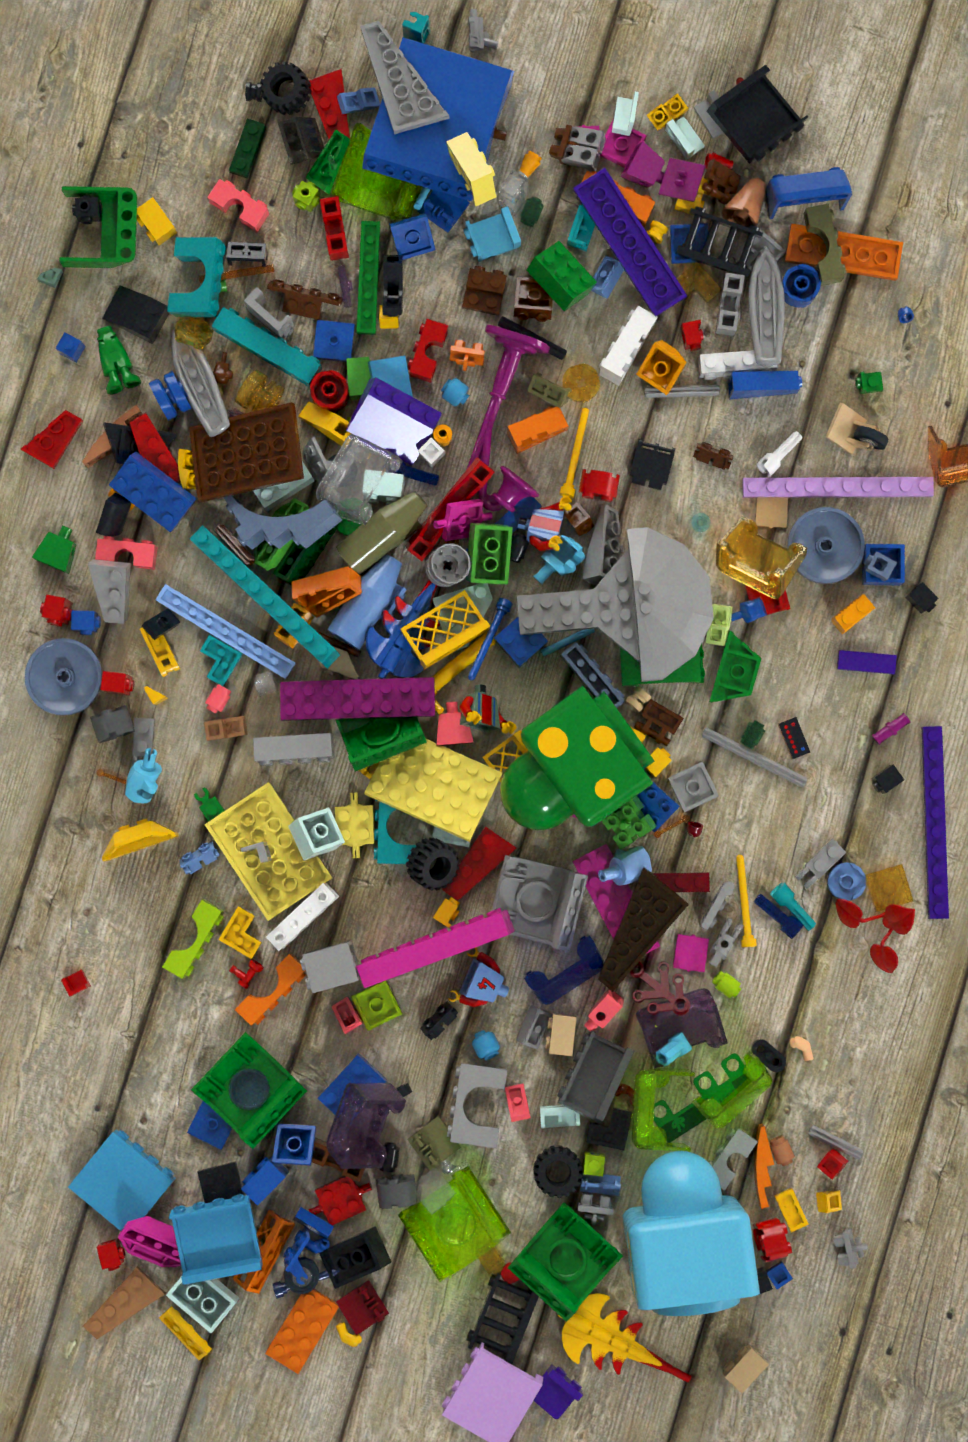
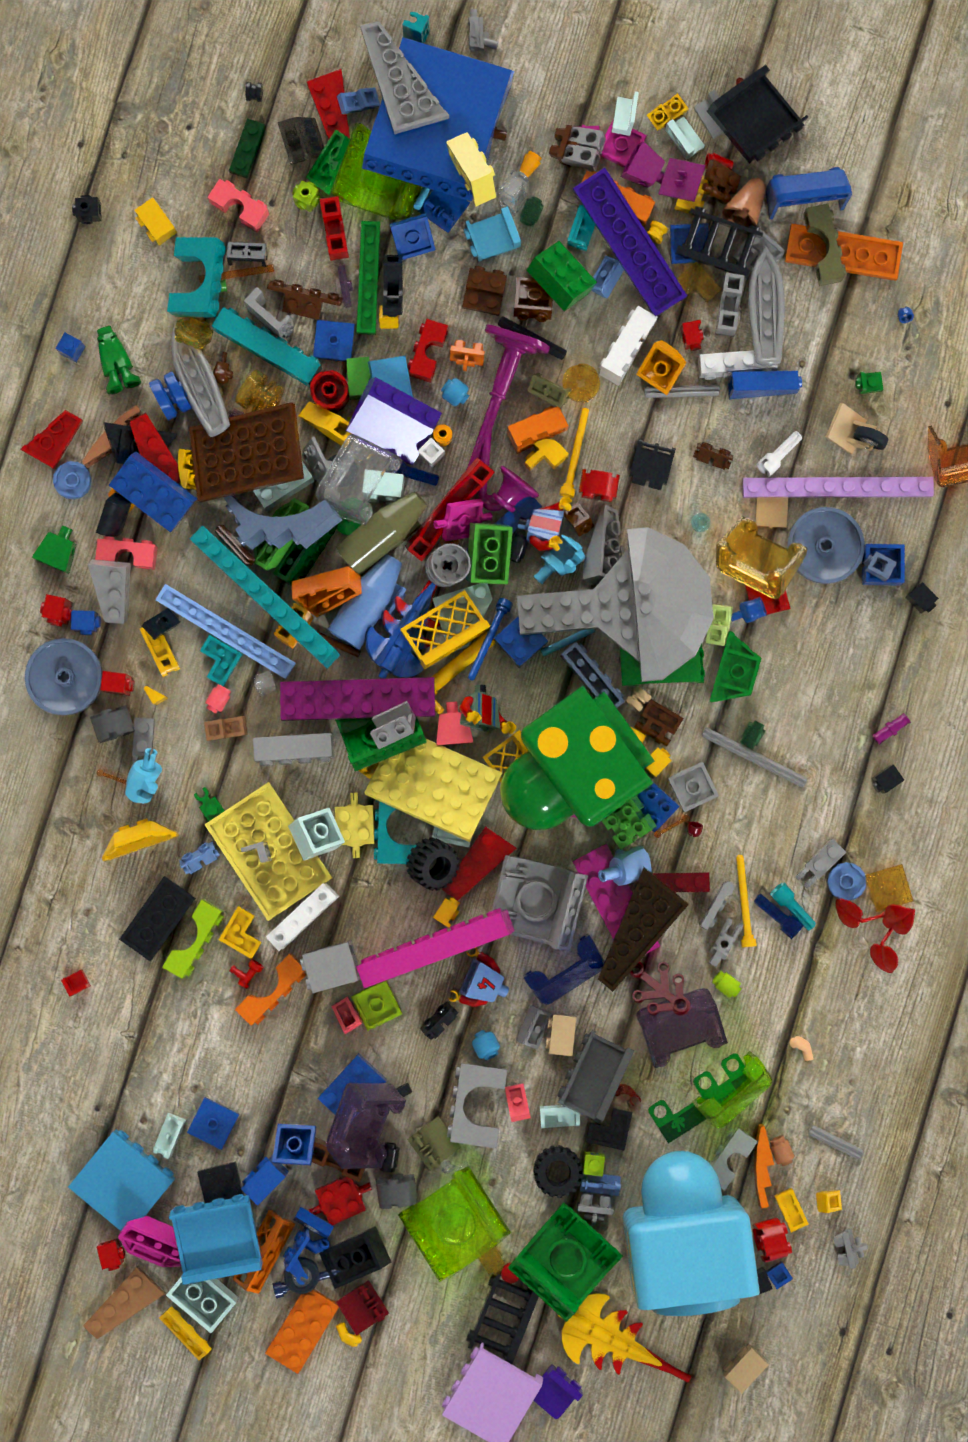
(50, 277): sand green tile -> none
(72, 480): none -> medium blue tile
(118, 226): green windscreen -> none
(136, 314): black slope -> none
(157, 918): none -> black plate
(169, 1135): none -> light aqua hinge
(249, 1090): green panel -> none
(278, 75): black tyre -> none
(342, 666): dark tan slope -> none
(393, 725): none -> light grey panel
(434, 1191): clear piece -> none
(548, 450): none -> yellow brick
(609, 1004): coral torso -> none
(644, 1134): clear neon green windscreen -> none
(676, 1047): medium azure piece -> none
(690, 953): dark pink piece -> none
(768, 1055): black plate -> none
(794, 738): black tile -> none
(810, 282): blue brick -> none
(832, 1164): red brick -> none
(852, 613): light orange brick -> none
(866, 662): dark purple tile -> none
(935, 822): dark purple plate -> none

